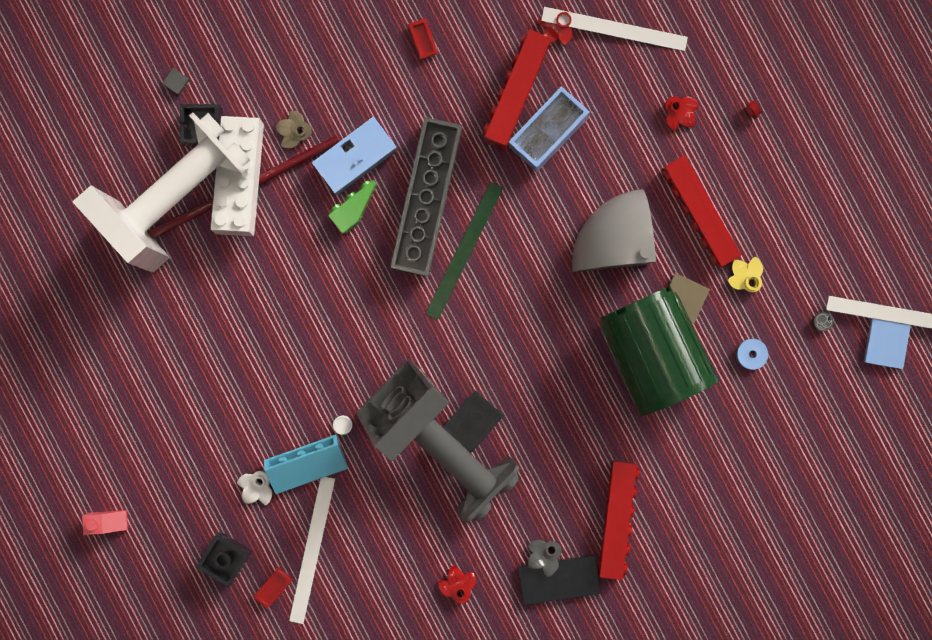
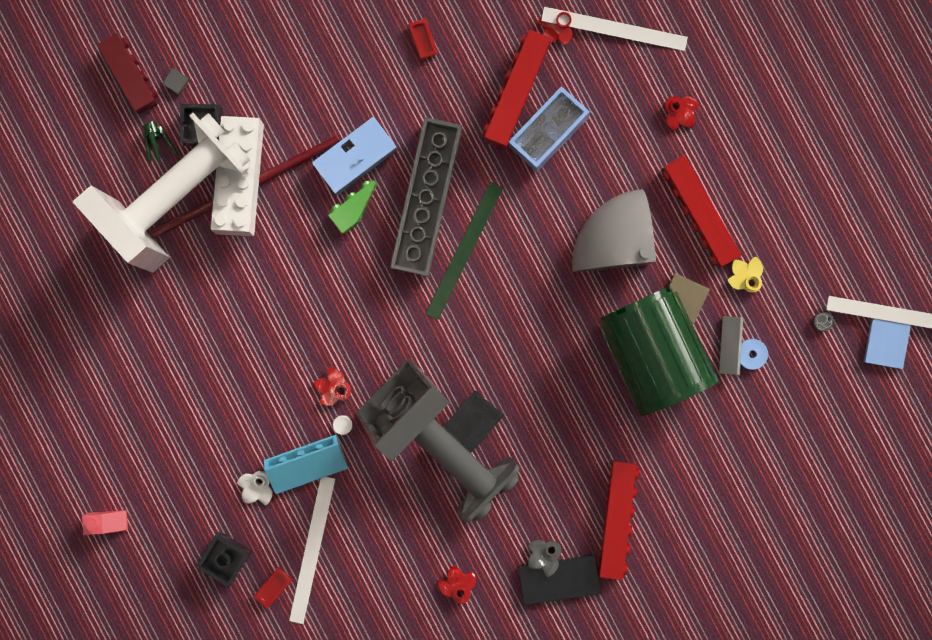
(128, 74): none -> dark red brick
(151, 133): none -> dark green plant
(290, 130): dark tan plate -> none
(330, 386): none -> red plate
(731, 345): none -> light grey tile
(753, 109): red plate -> none

